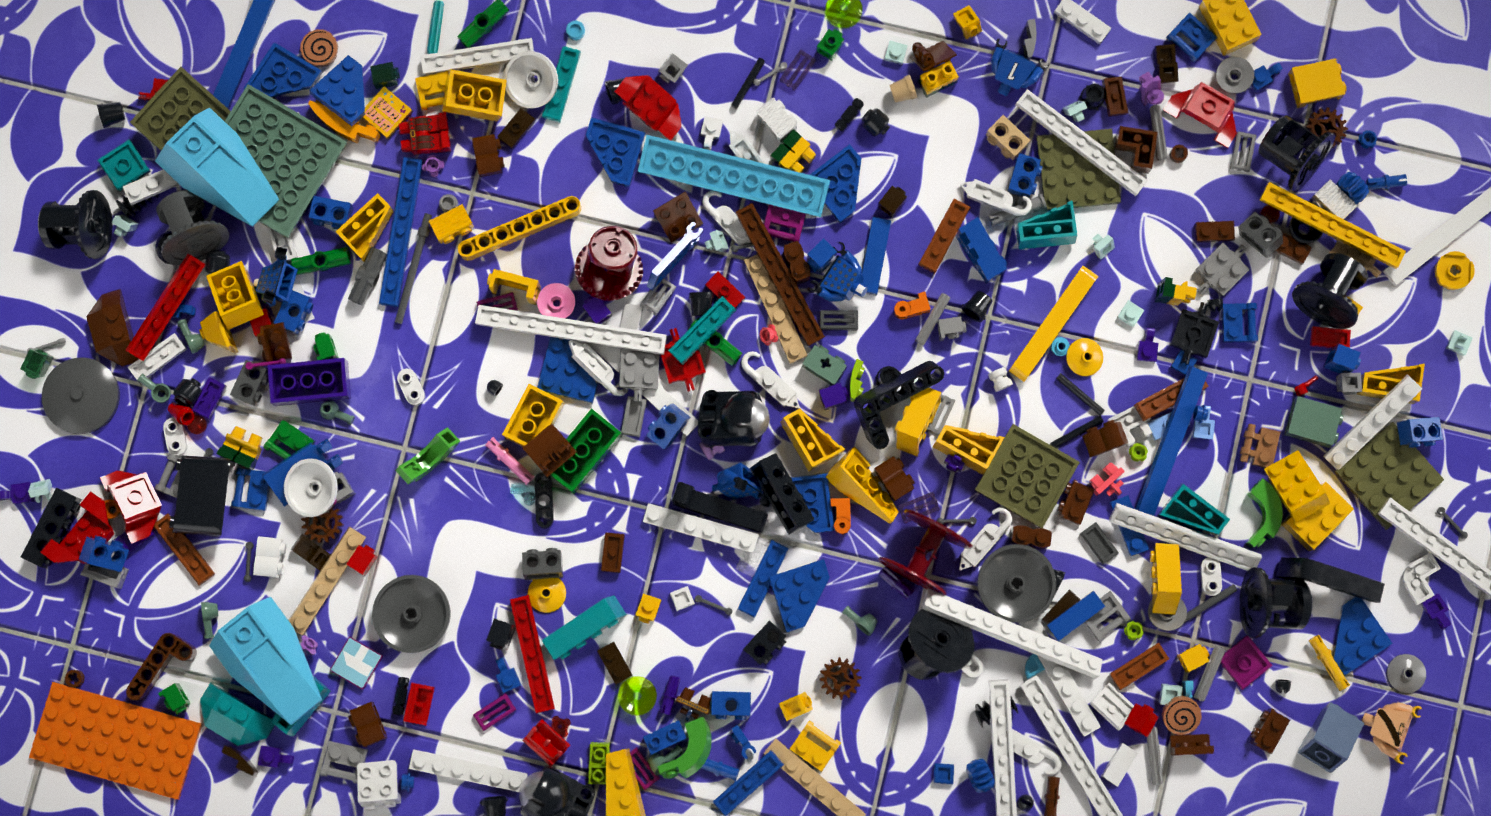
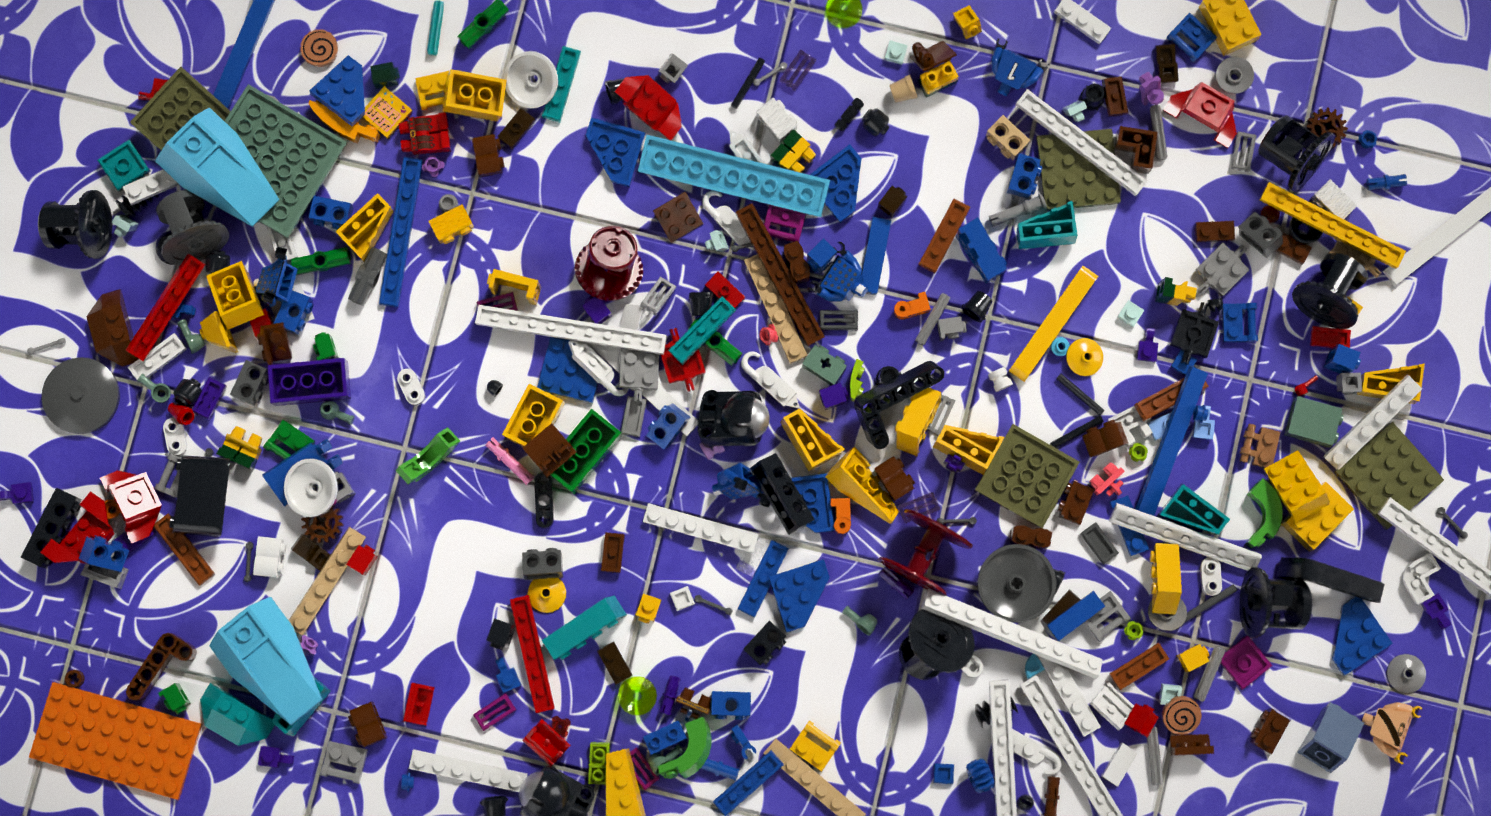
(36, 363): clear green brick -> none
(40, 488): light aqua tile -> none
(110, 113): black piece -> none
(198, 425): clear red plate -> none
(209, 611): sand green bar -> none
(244, 763): dark brown slope -> none
(249, 365): magenta hinge -> none
(257, 492): blue plate -> none
(283, 73): blue plate -> none
(356, 663): tile -> none
(378, 784): white bracket -> none
(401, 694): black axle -> none
(411, 613): dark grey dish -> none
(423, 233): dark grey bar -> none
(474, 56): white plate -> none
(512, 235): yellow beam -> none
(525, 491): clear light blue arm -> none
(552, 293): bright pink dish -> none
(575, 30): medium azure tile -> none
(674, 256): tile -> none
(690, 499): black beam -> none
(711, 130): white plate -> none
(796, 706): yellow bracket -> none
(830, 50): green brick -> none
(843, 669): reddish brown gear -> none
(985, 540): white plate -> none
(994, 197): white plate -> none
(1029, 44): light grey slope -> none
(1103, 245): light aqua tile -> none
(1173, 152): reddish brown bush -> none
(1187, 687): medium azure tile -> none
(1263, 76): blue plate -> none
(1282, 684): black hinge -> none
(1317, 82): yellow panel -> none
(1331, 666): yellow pin -> none
(1353, 187): blue gear -> none
(1419, 431): blue brick -> none
(1459, 343): light aqua tile -> none
(1462, 263): yellow plate -> none

